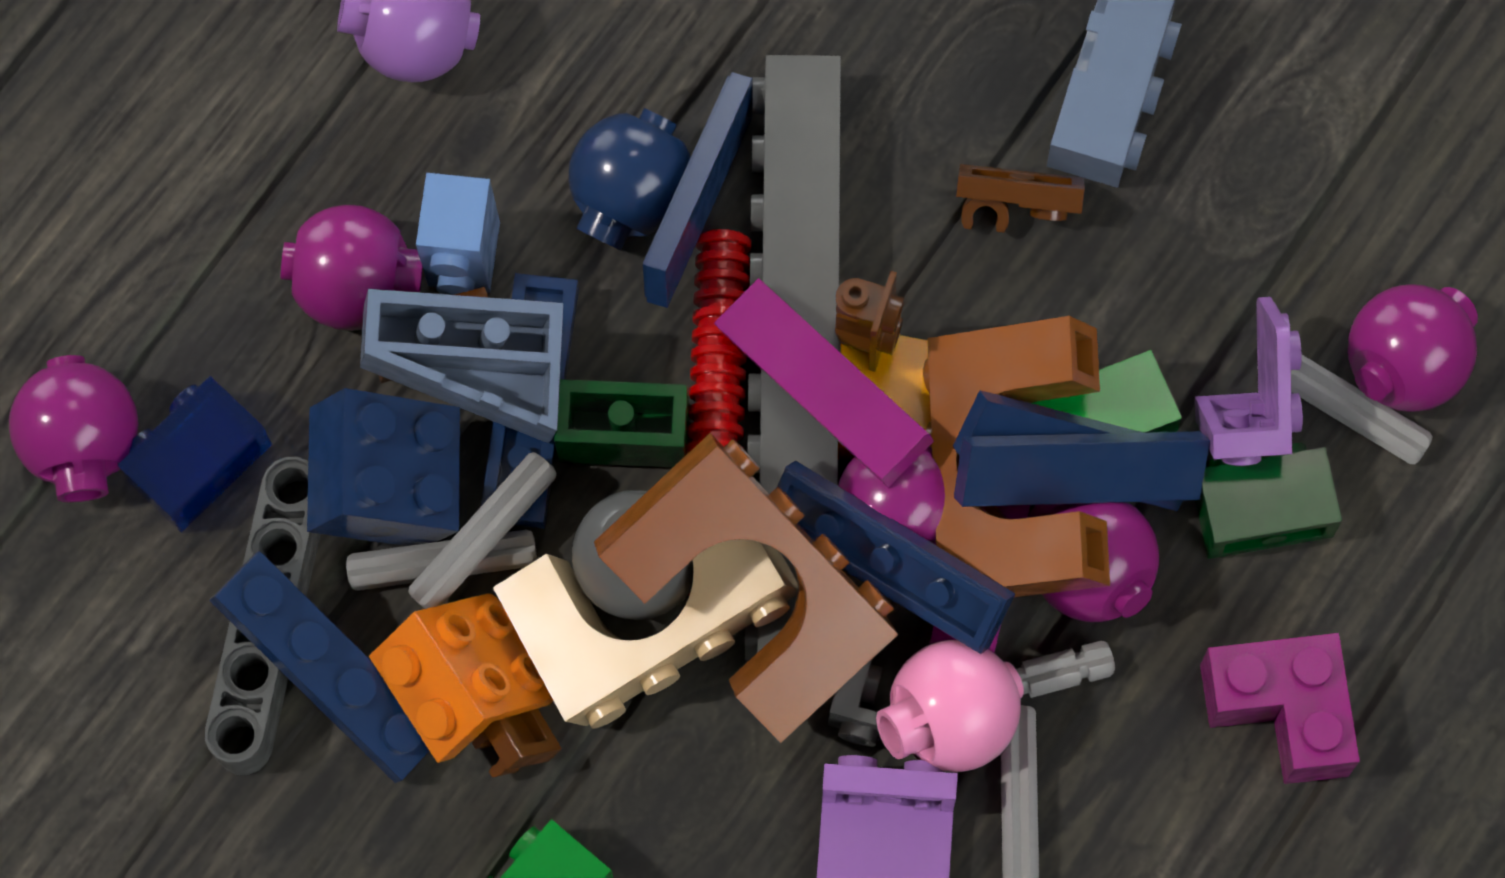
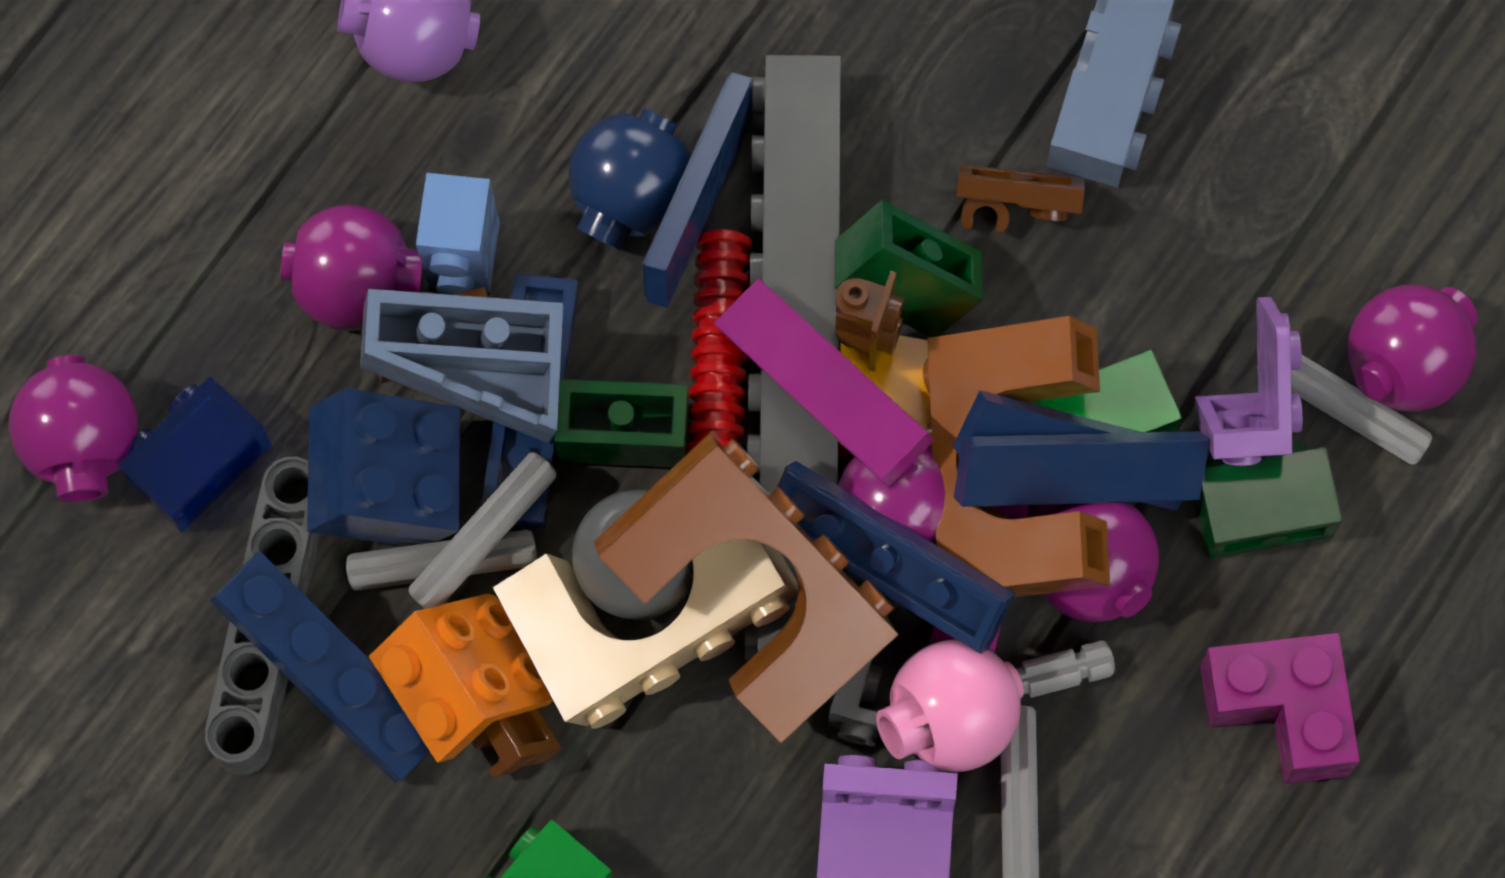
(933, 269): none -> dark green brick

